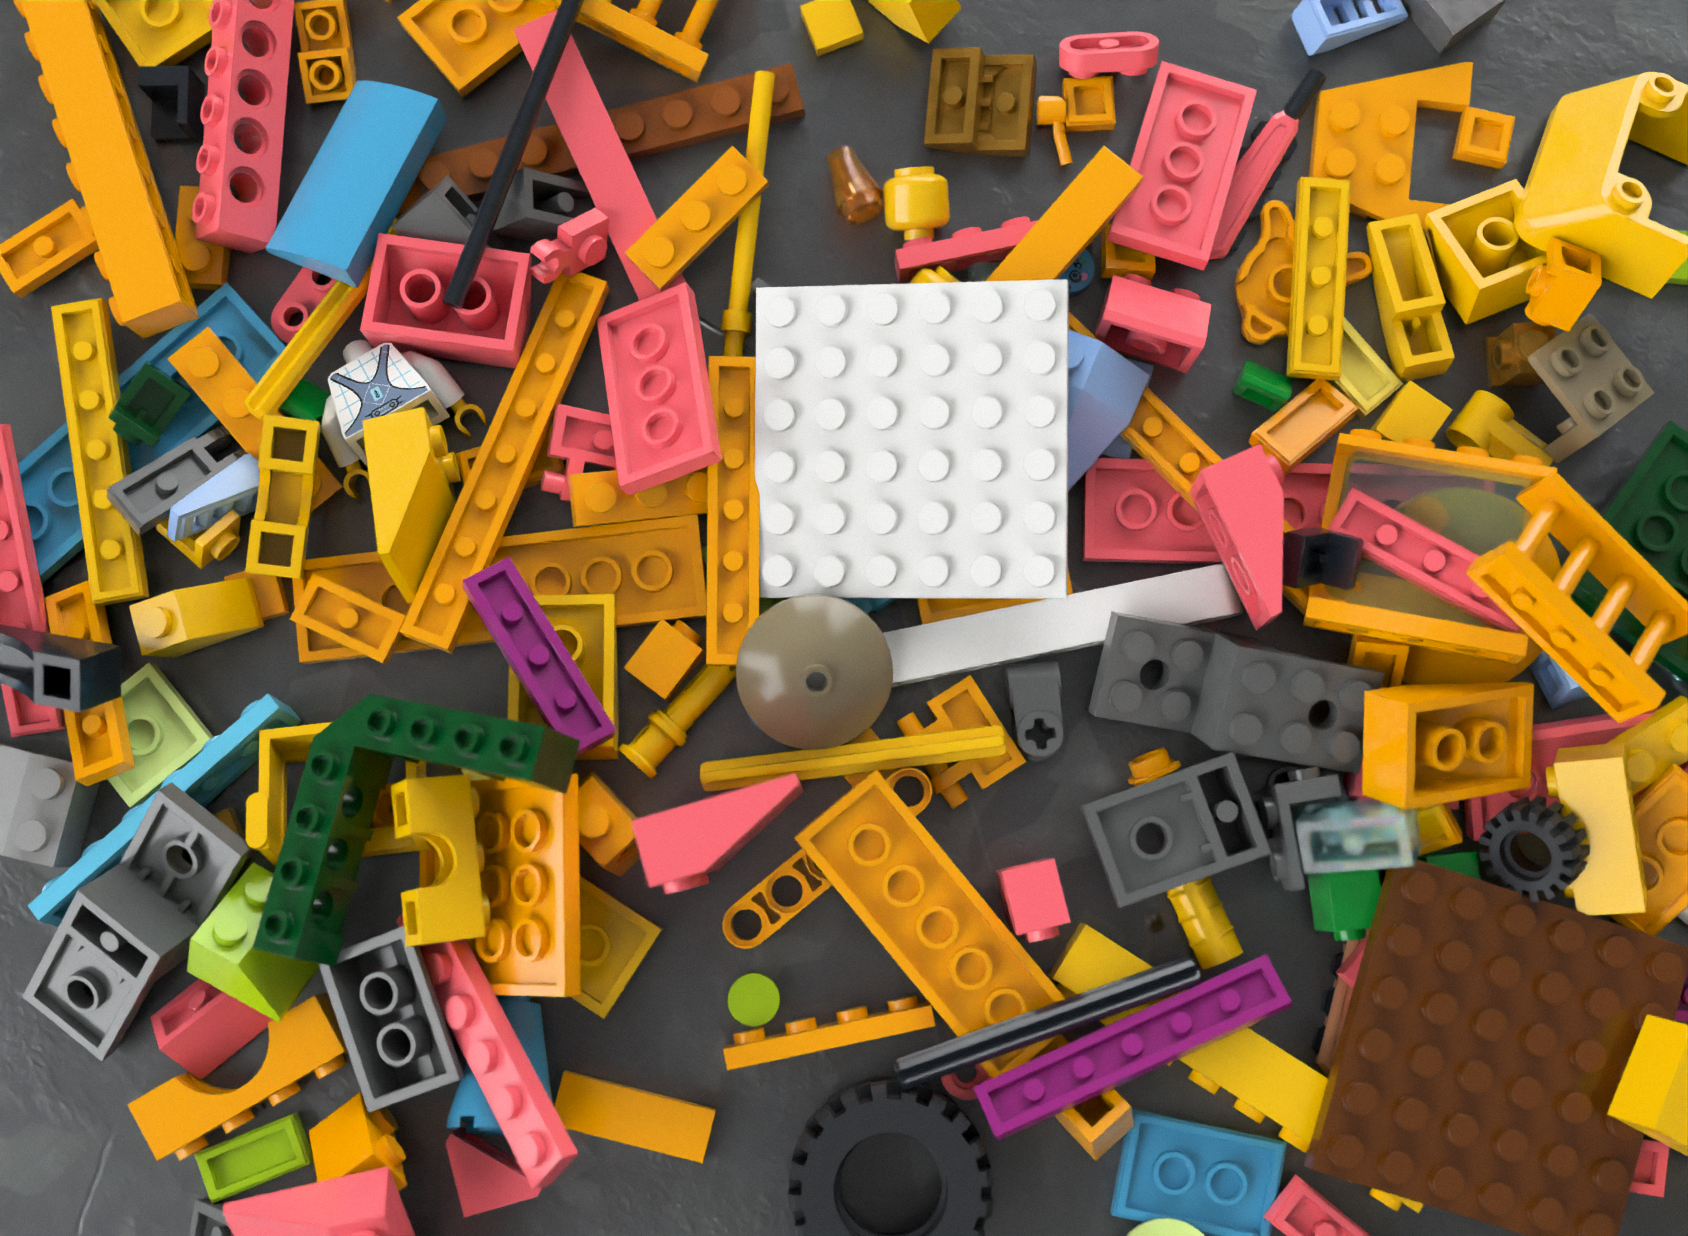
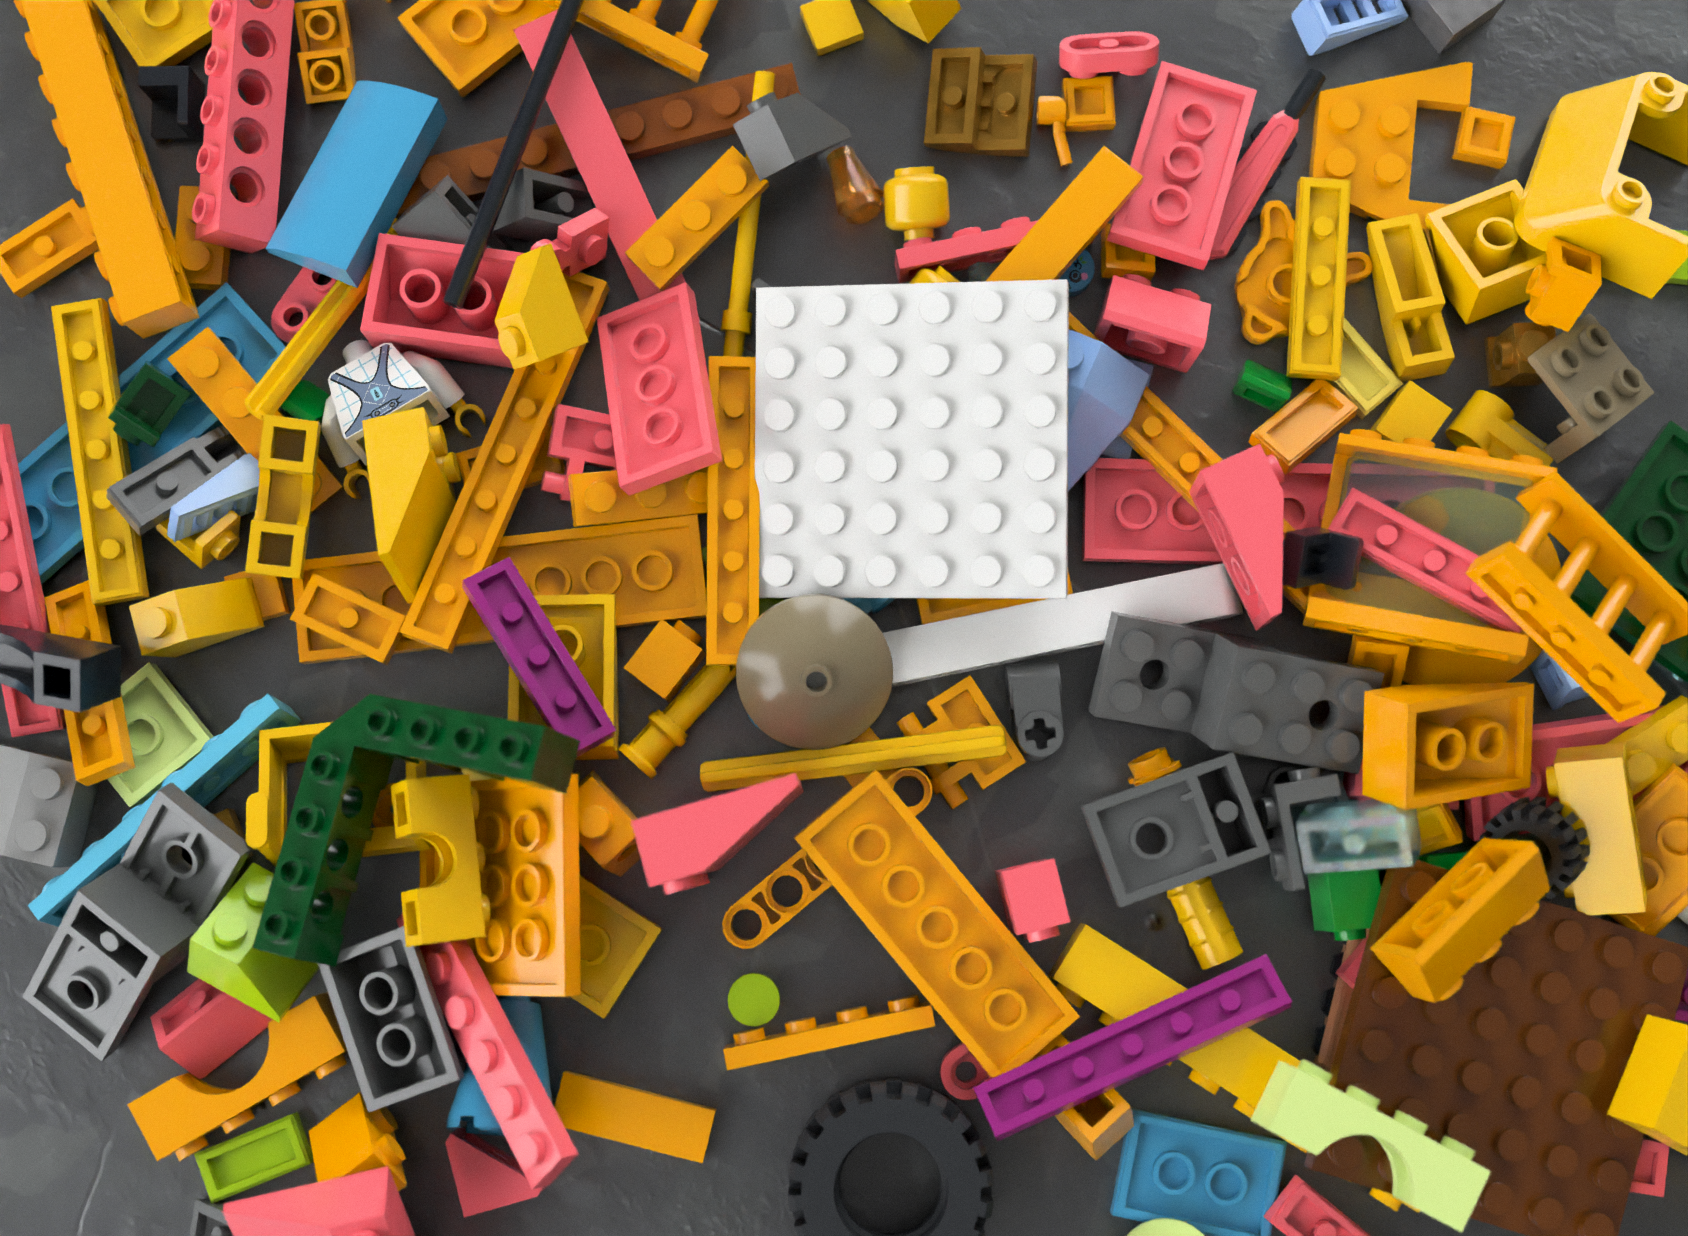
(537, 311): none -> yellow slope
(786, 133): none -> dark grey slope
(1047, 1022): black axle -> none
(1425, 1173): none -> yellowish green arch
(1464, 917): none -> light orange slope

